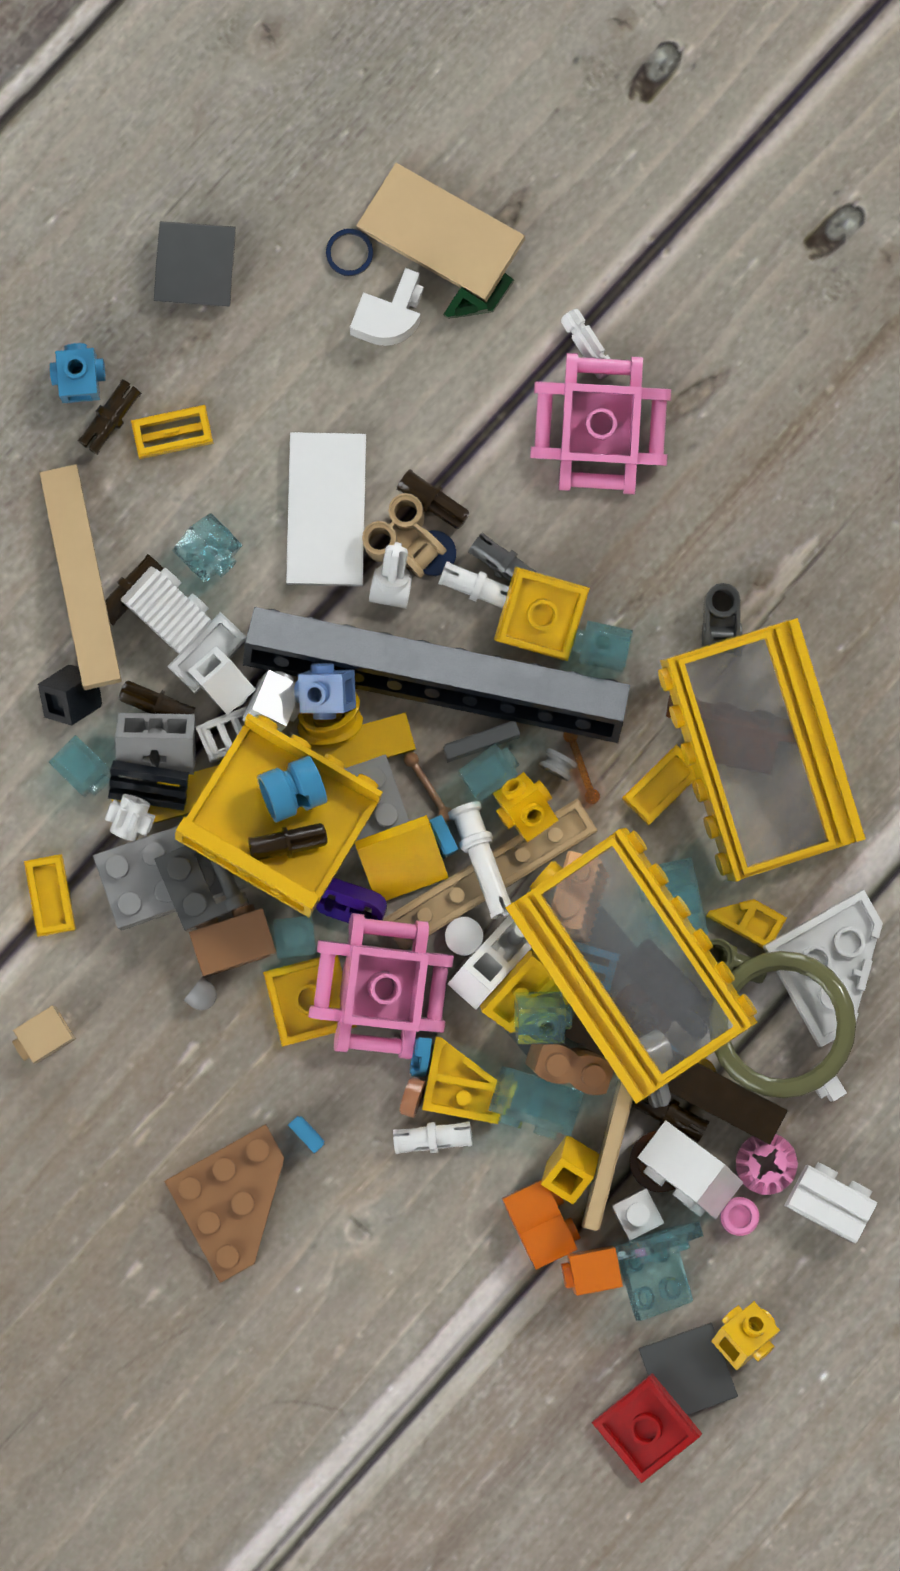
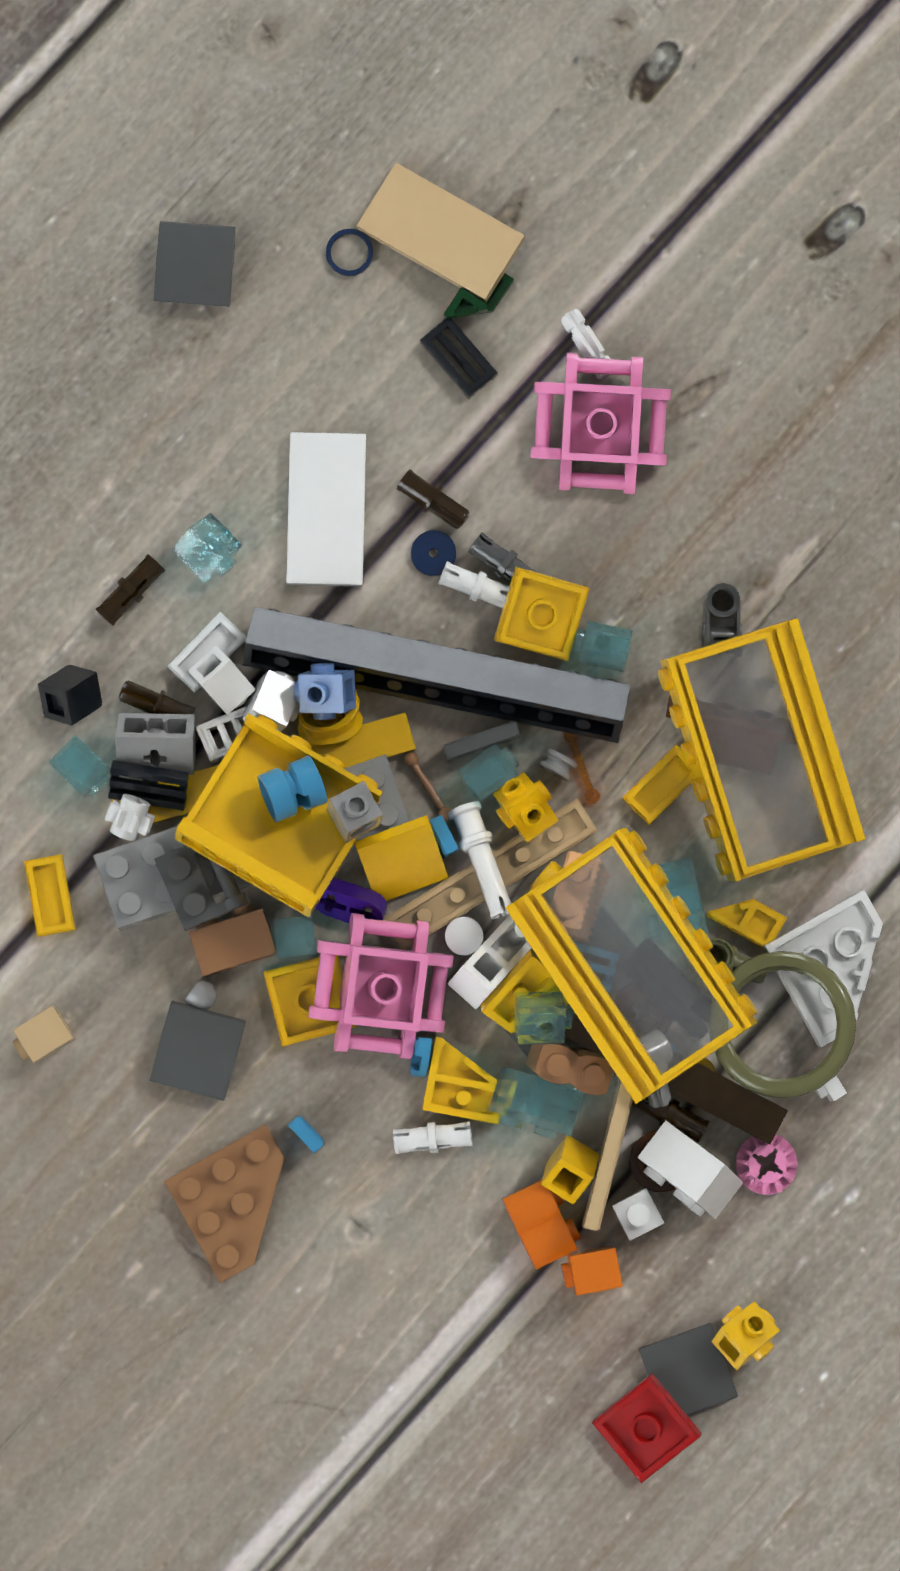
(79, 386): dark azure brick -> none
(80, 577): tan tile -> none
(109, 417): dark brown pin -> none
(166, 609): white brick -> none
(175, 446): yellow tile -> none
(197, 1050): none -> dark grey slope
(288, 841): dark brown axle -> none
(354, 812): none -> light grey brick
(389, 322): white brick -> none
(392, 580): white axle -> none
(412, 1097): nougat tile -> none
(419, 542): tan piece -> none
(479, 382): none -> black tile
(656, 1270): clear light blue bracket -> none
(739, 1216): bright pink tile -> none
(831, 1203): white brick -> none

